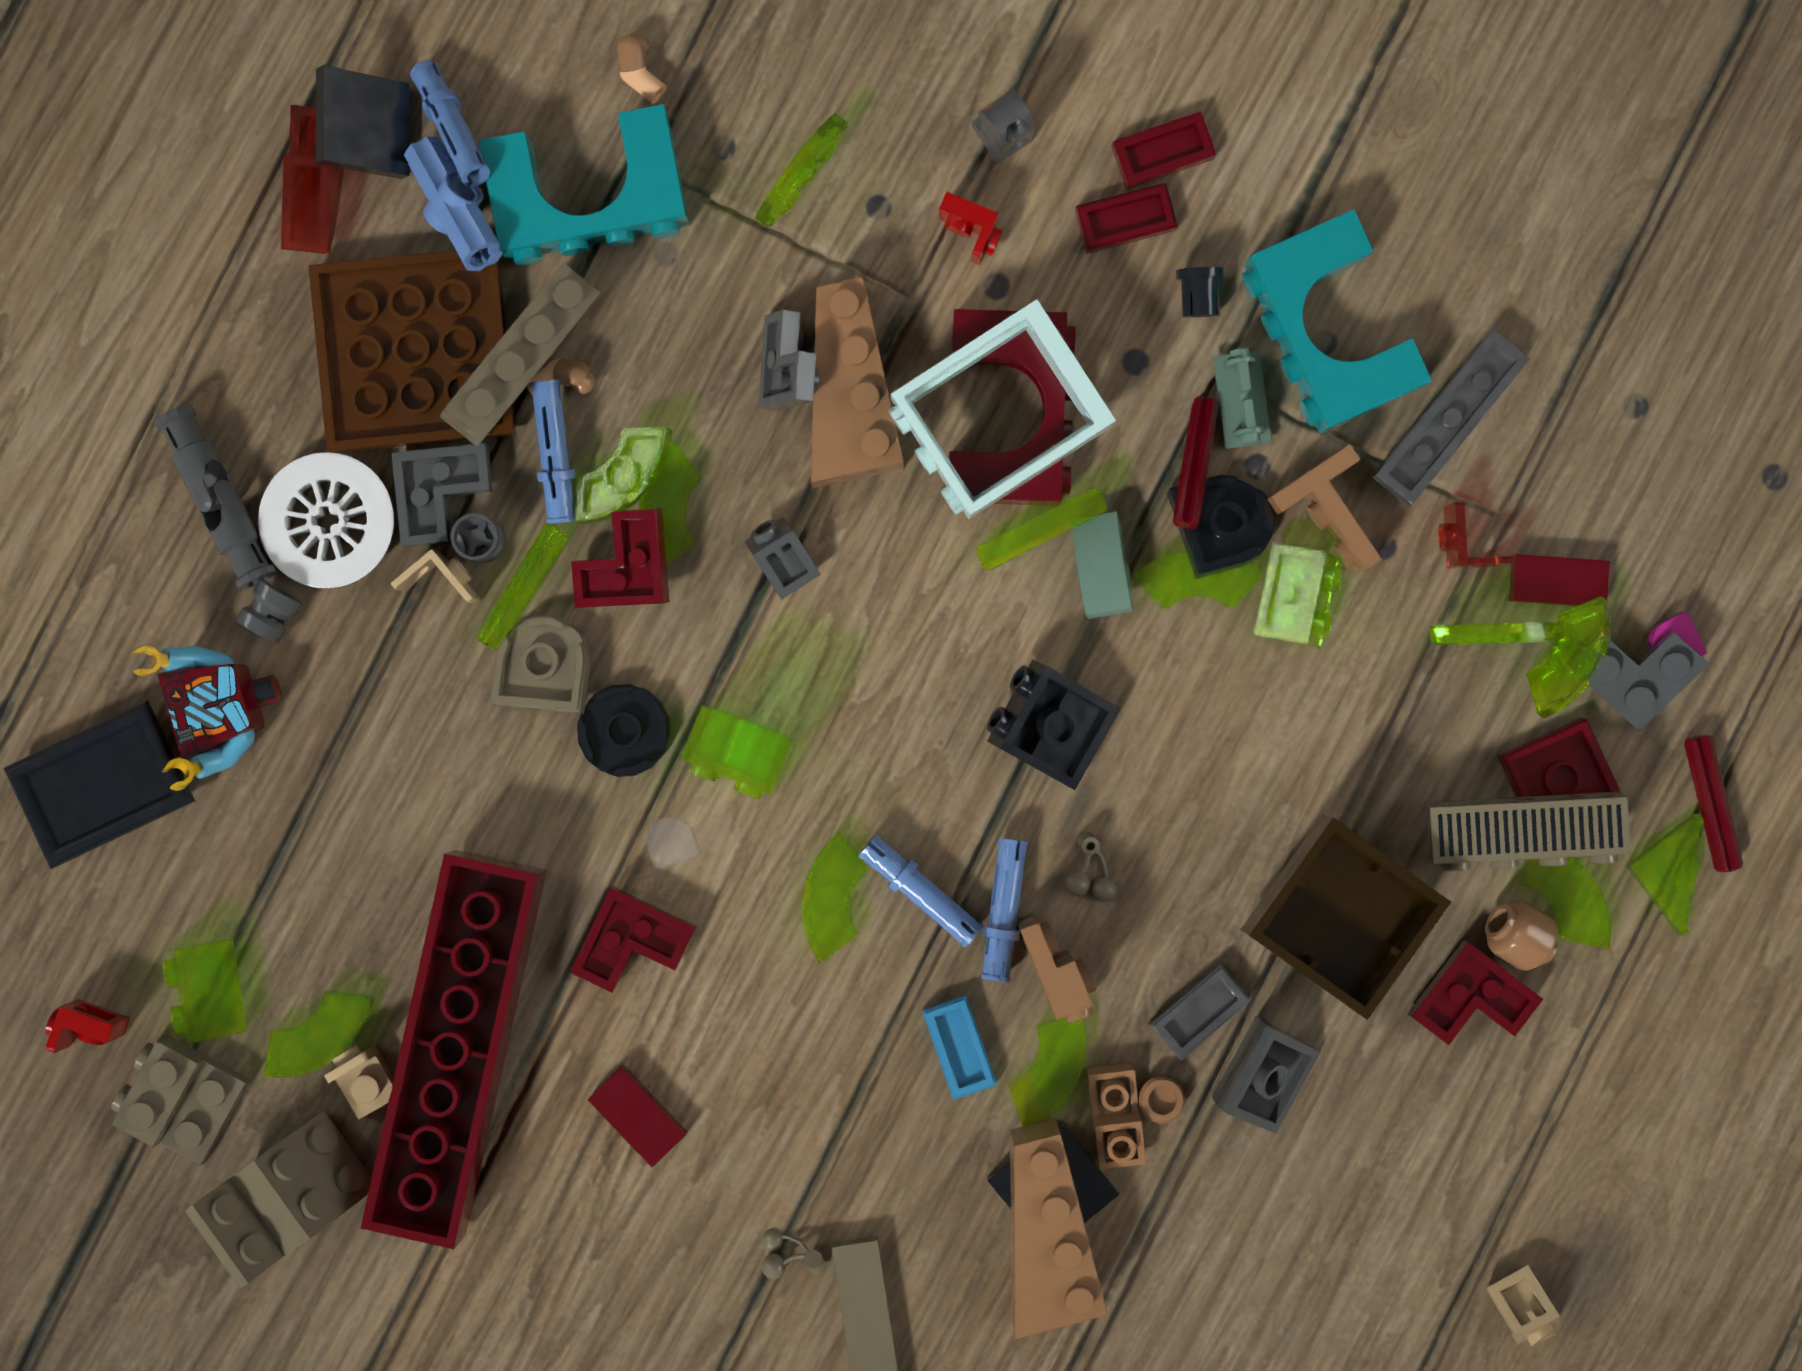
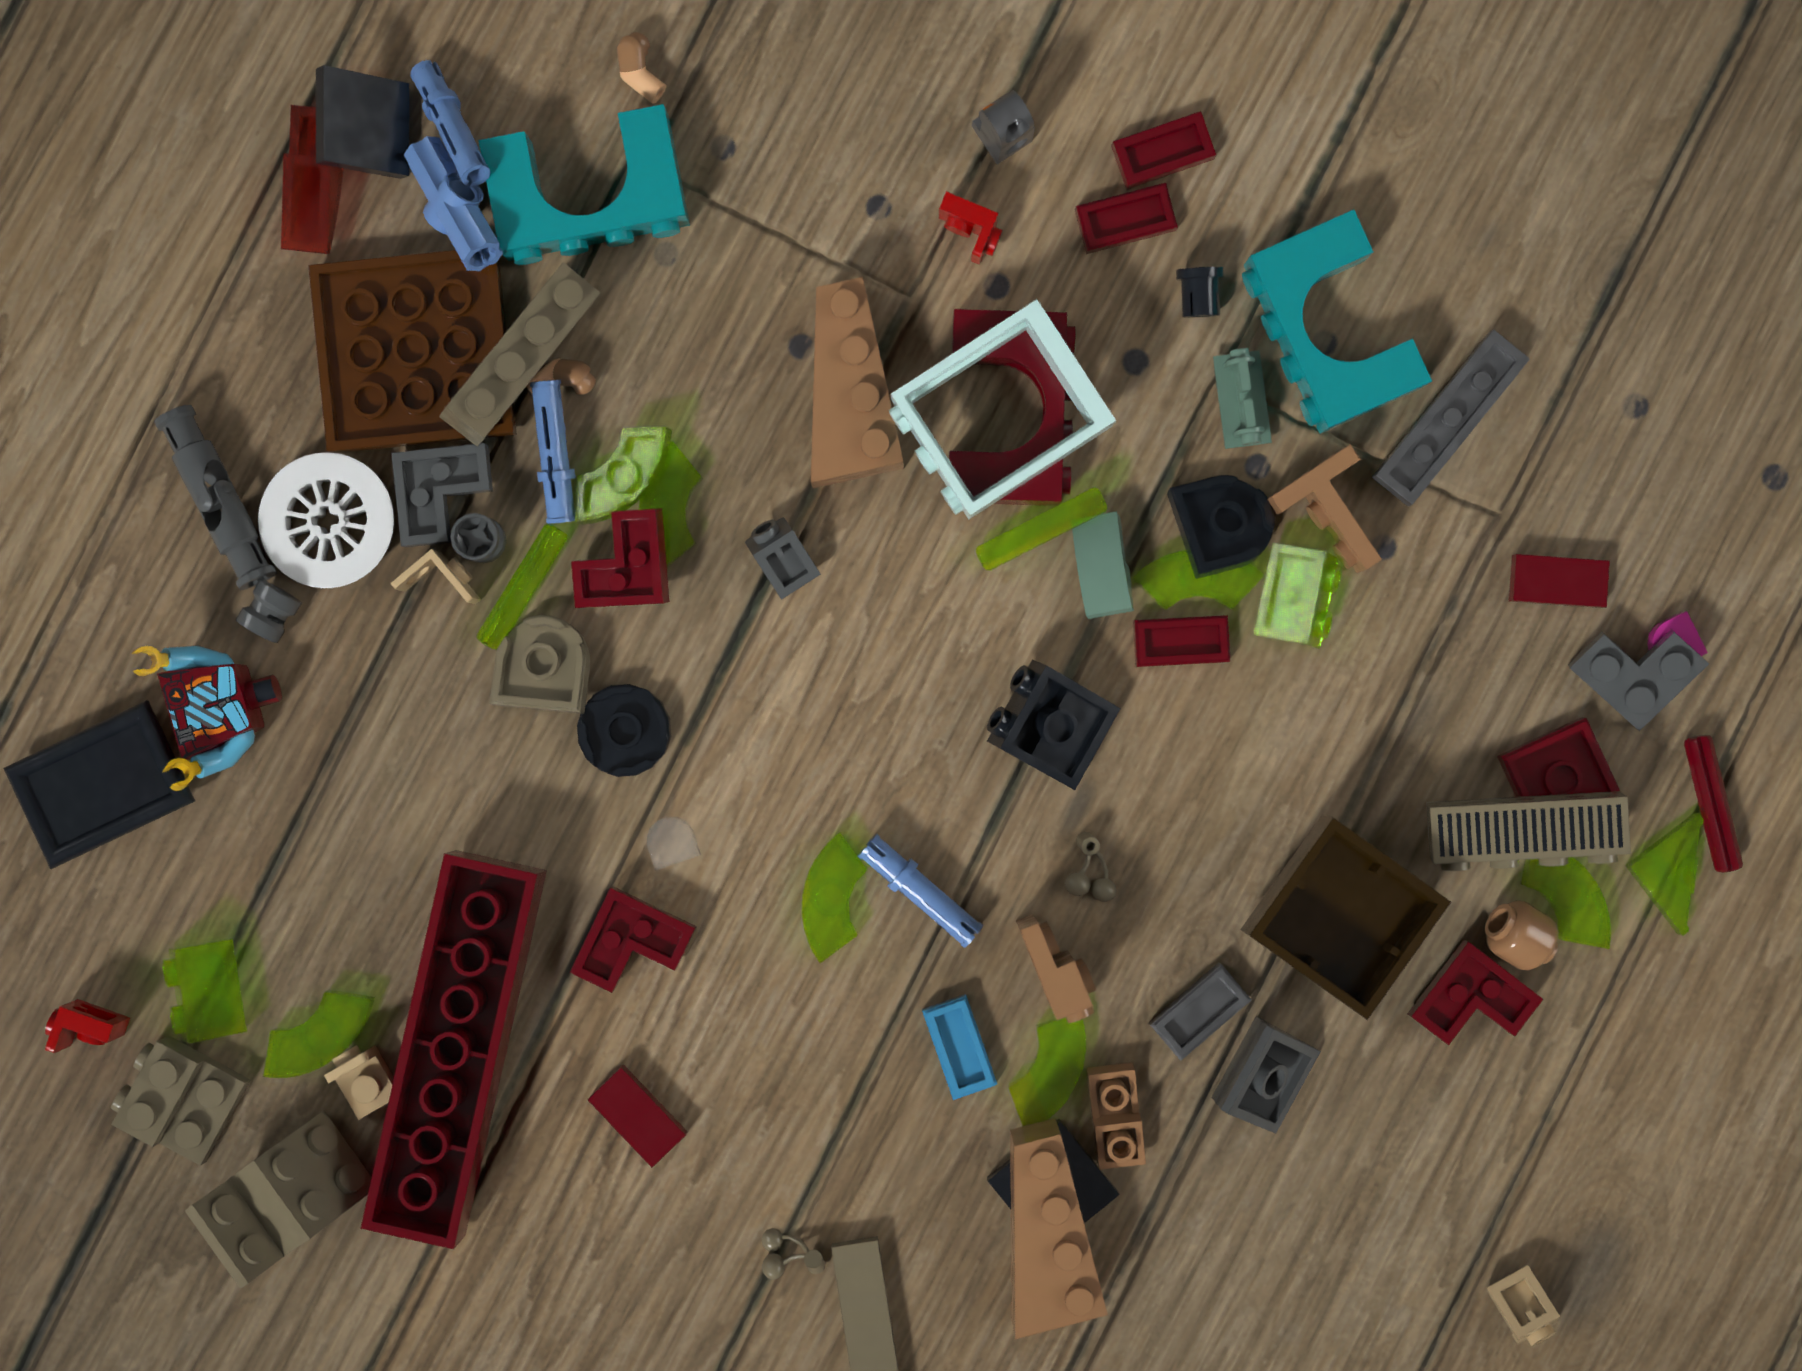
(738, 751): clear neon green brick -> none
(786, 372): dark grey plate -> none
(801, 170): clear neon green tile -> none
(1004, 910): medium blue pin -> none
(1161, 1098): medium nougat tile -> none
(1181, 641): none -> dark red tile
(1195, 463): dark red axle -> none
(1454, 541): clear red bracket -> none
(1497, 633): clear neon green tile -> none
(1573, 659): clear neon green tile -> none

